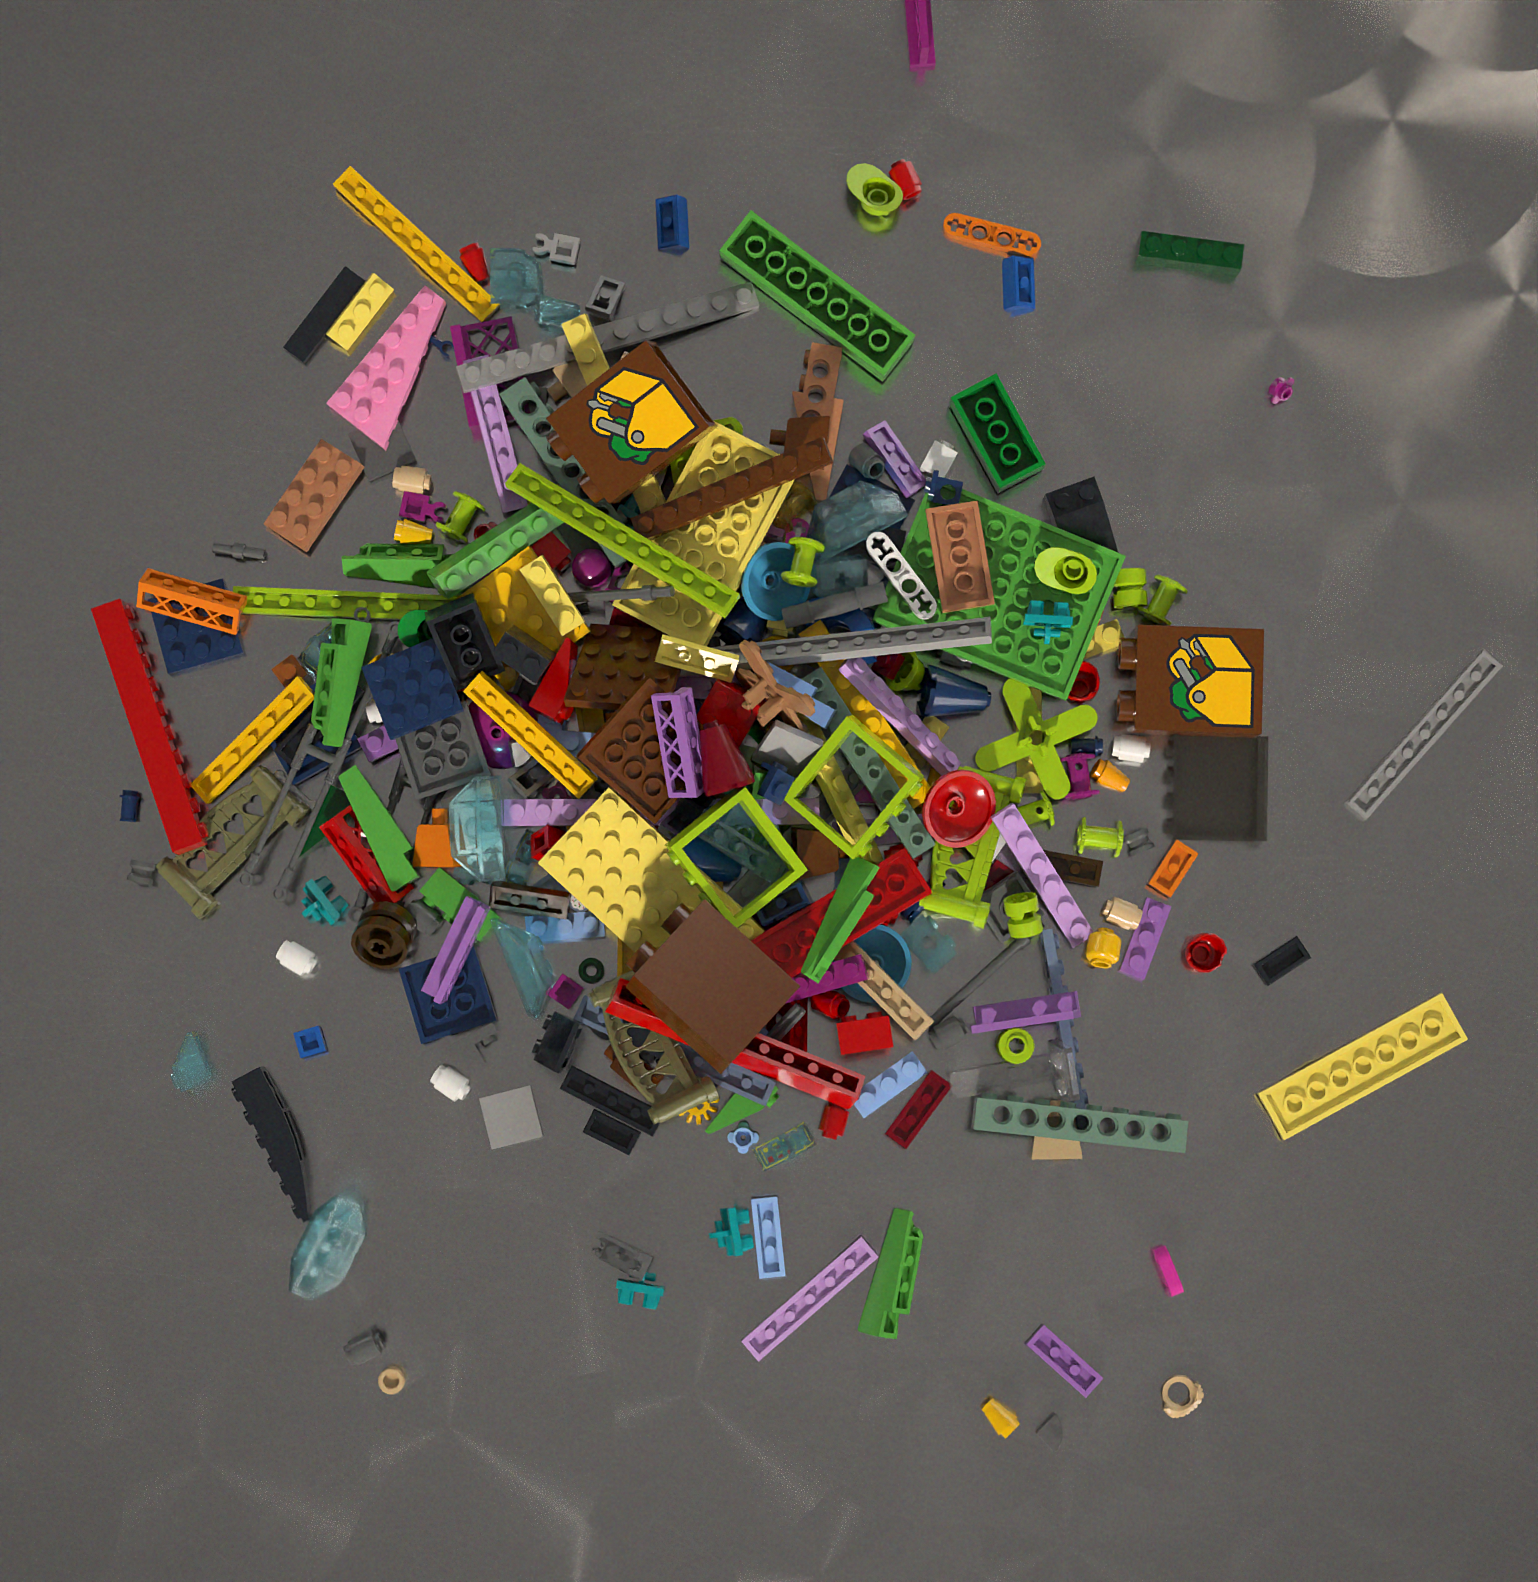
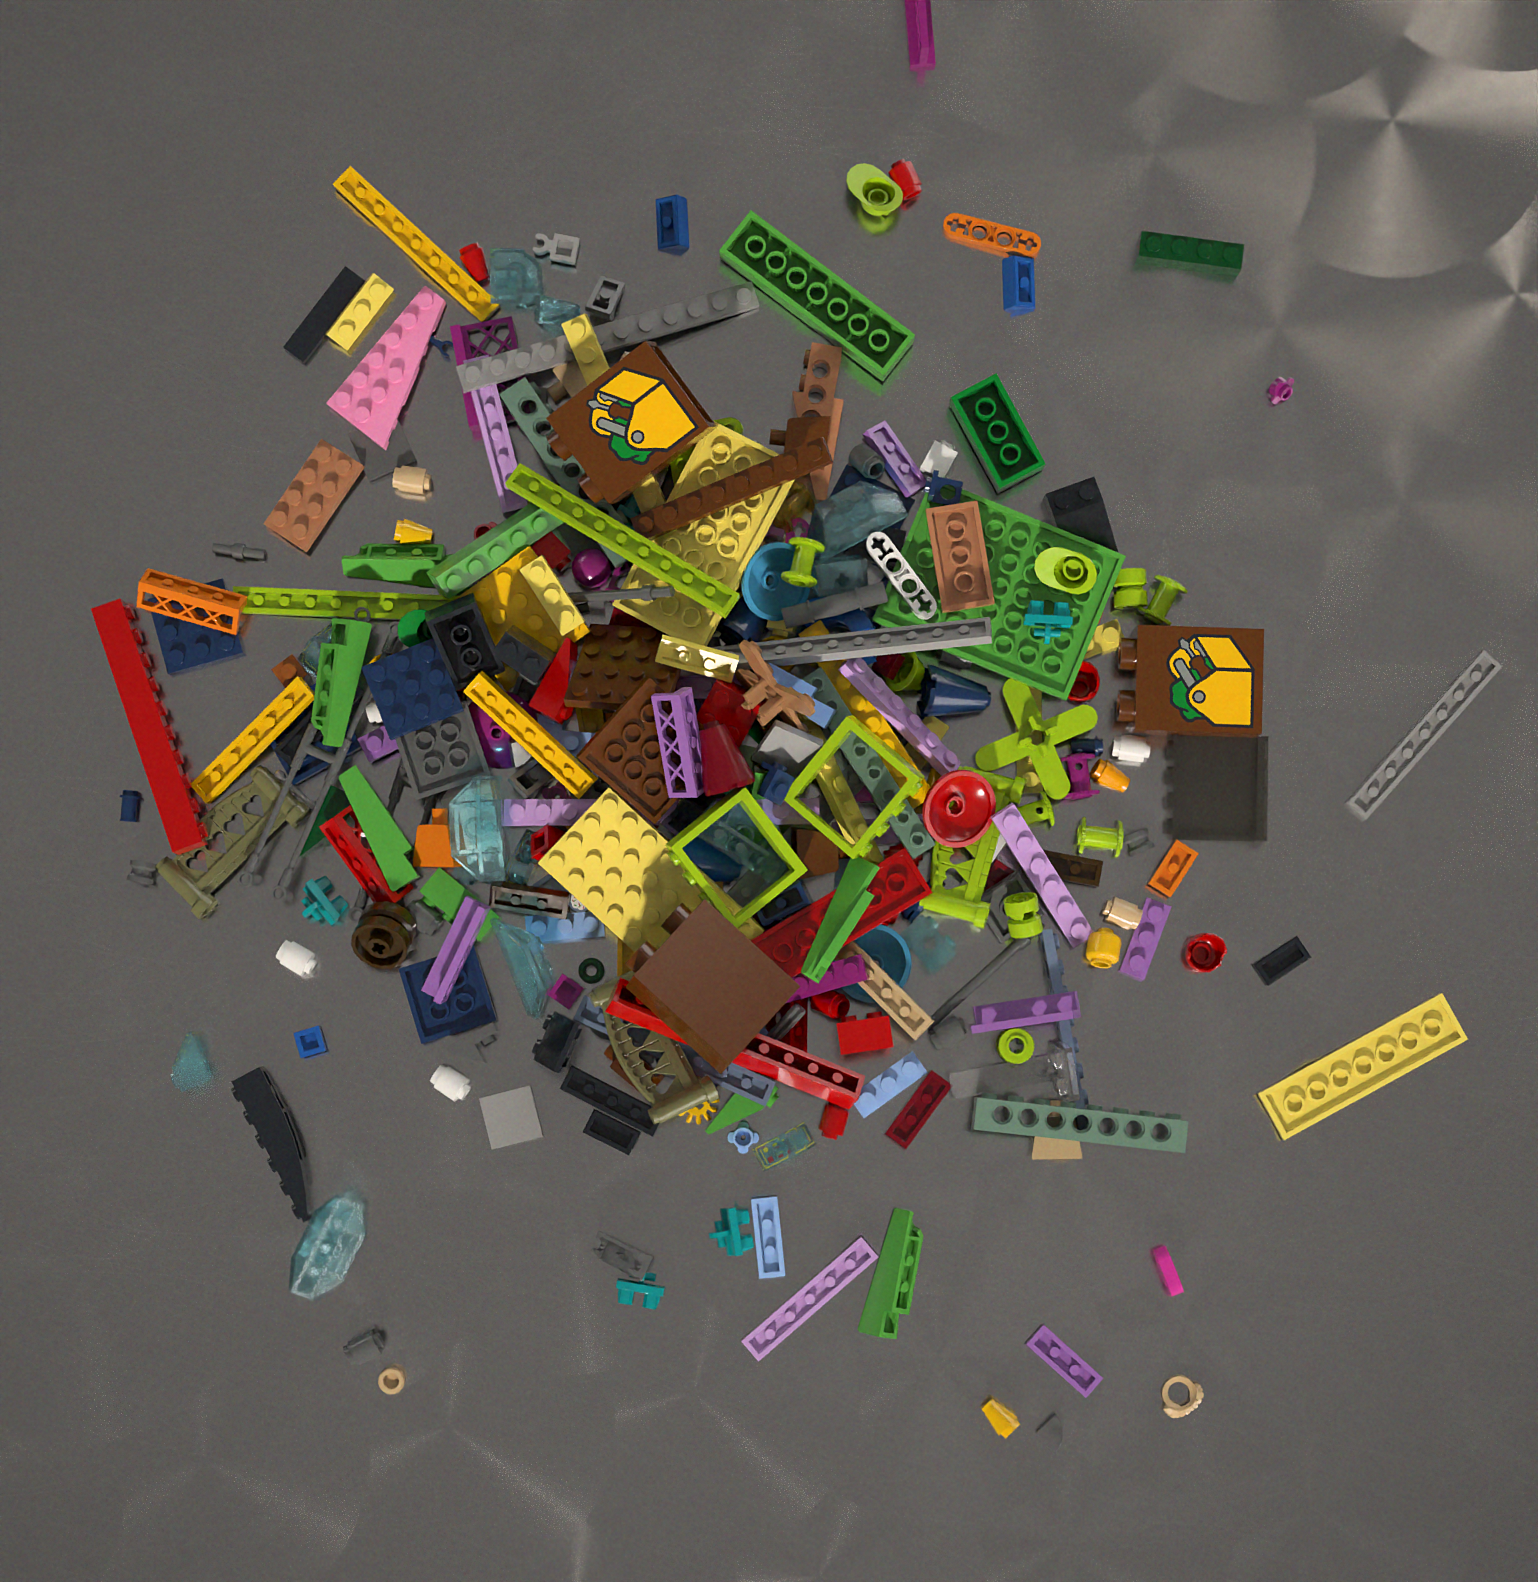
(417, 507): magenta plate -> none
(460, 517): lime hose -> none

